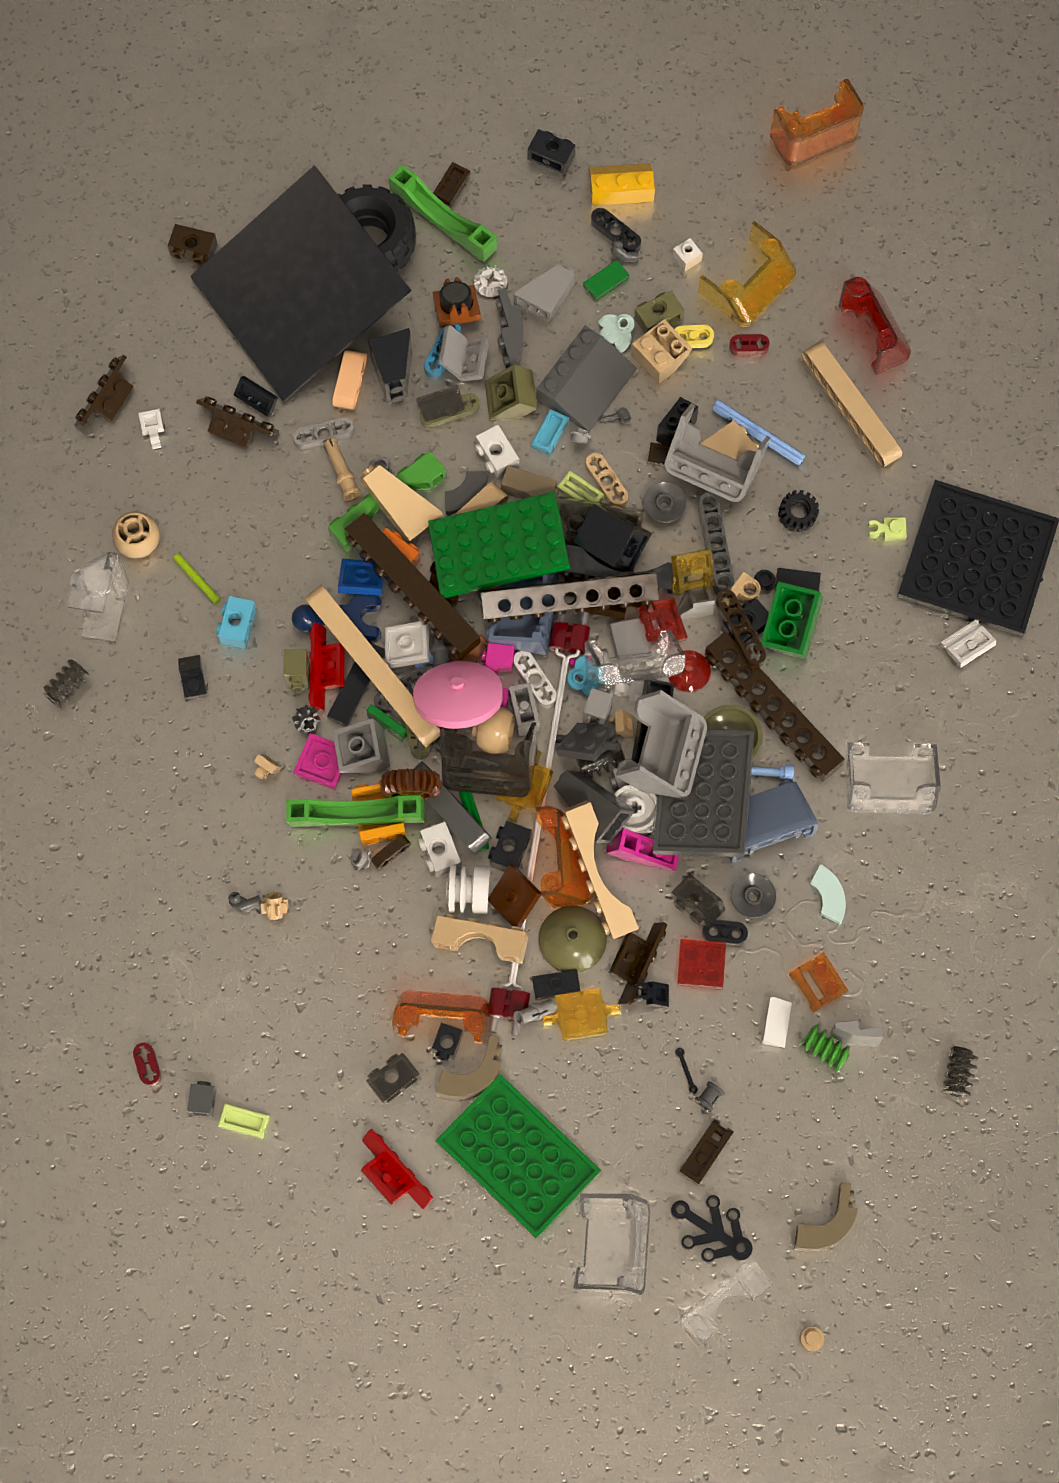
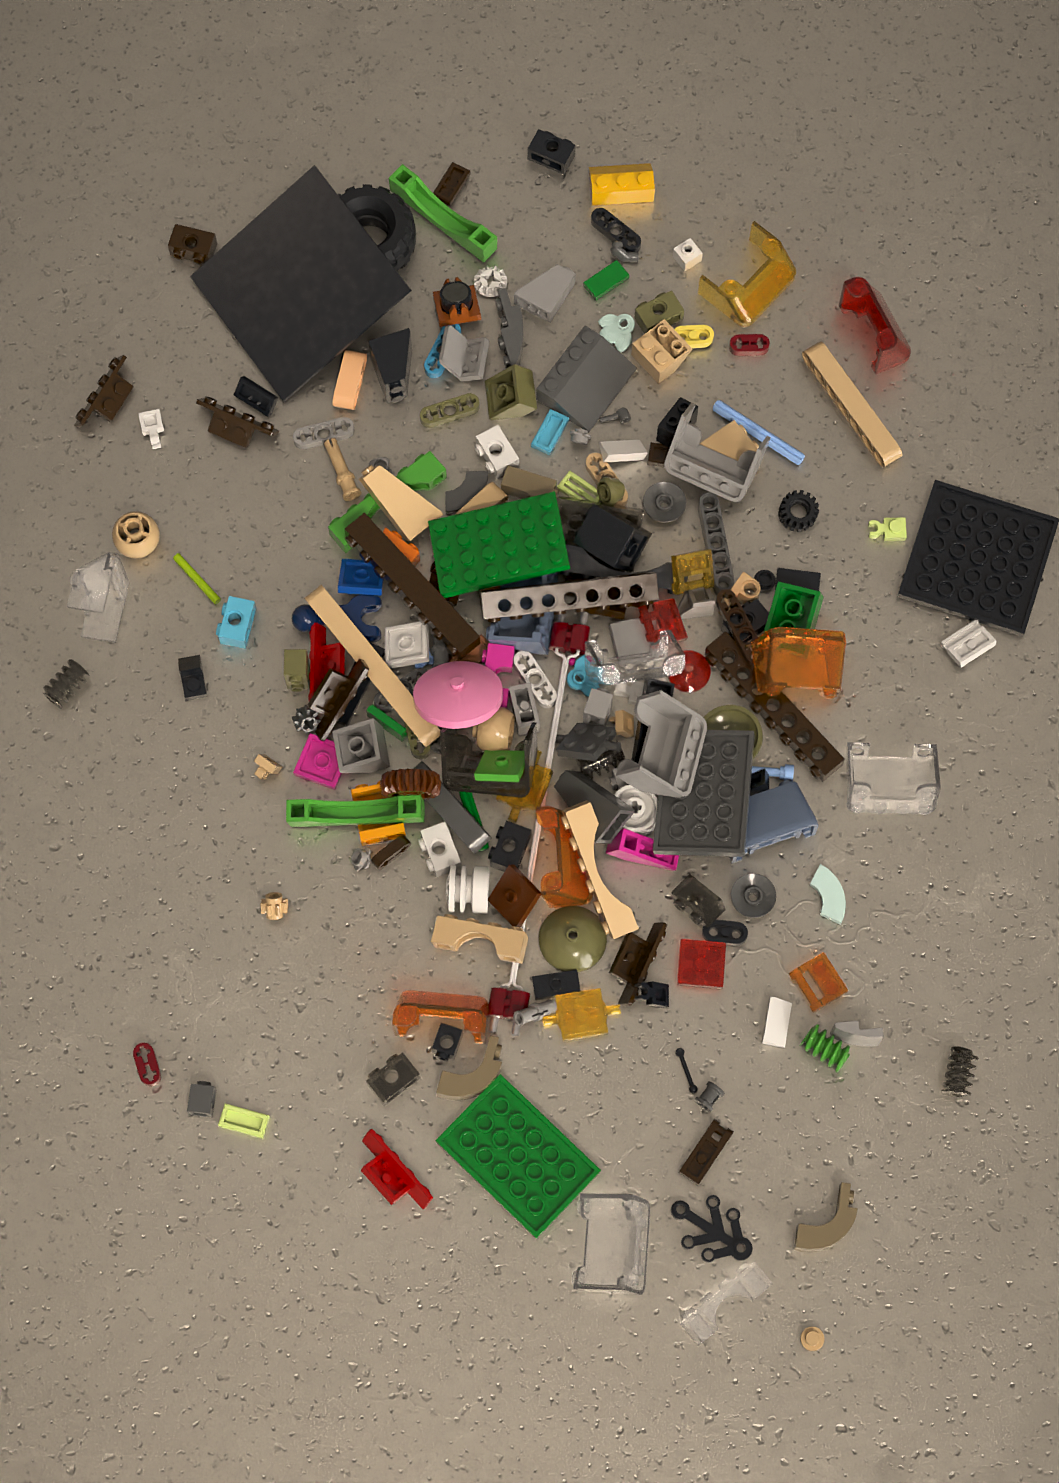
(243, 904): dark grey arm -> none
(334, 695): none -> dark brown bracket
(440, 403): clear smoke panel -> none
(501, 766): none -> bright green plate
(610, 490): none -> olive cone
(622, 450): none -> white slope
(759, 782): none -> black plate
(799, 660): none -> clear orange windscreen
(811, 136): clear orange windscreen -> none

